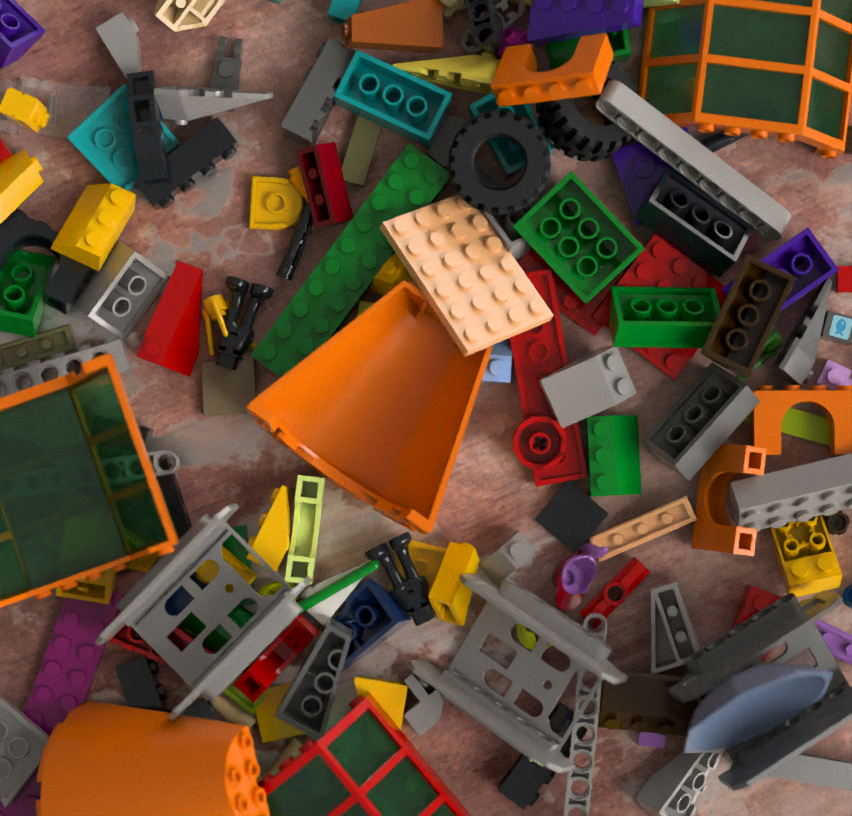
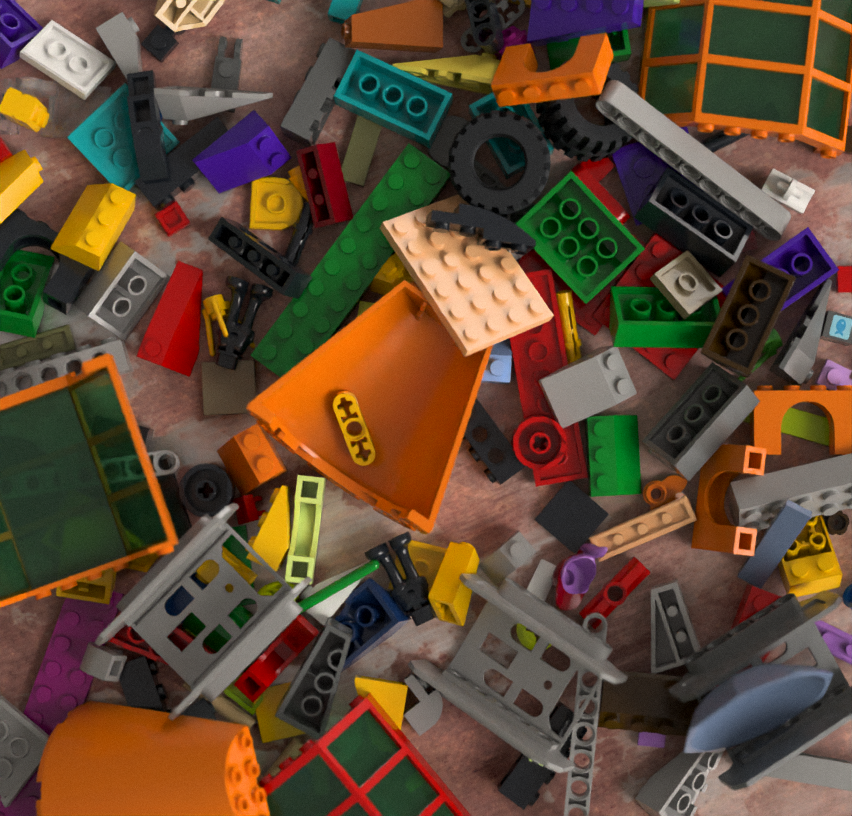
(67, 59): none -> white tile
(103, 662): none -> light grey brick
(161, 42): none -> black plate
(172, 219): none -> red tile
(196, 479): none -> black brick
(242, 154): none -> dark purple slope
(247, 509): none -> red tile
(251, 459): none -> orange slope
(260, 258): none -> black brick
(367, 443): none -> yellow beam
(492, 229): none -> black slope
(495, 439): none -> black brick
(541, 580): none -> white sticker
(568, 324): none -> yellow pin
(599, 169): none -> red tile
(601, 193): none -> red beam
(669, 488): none -> orange plate
(685, 284): none -> dark tan tile
(774, 544): none -> sand blue tile
(787, 191): none -> white hips

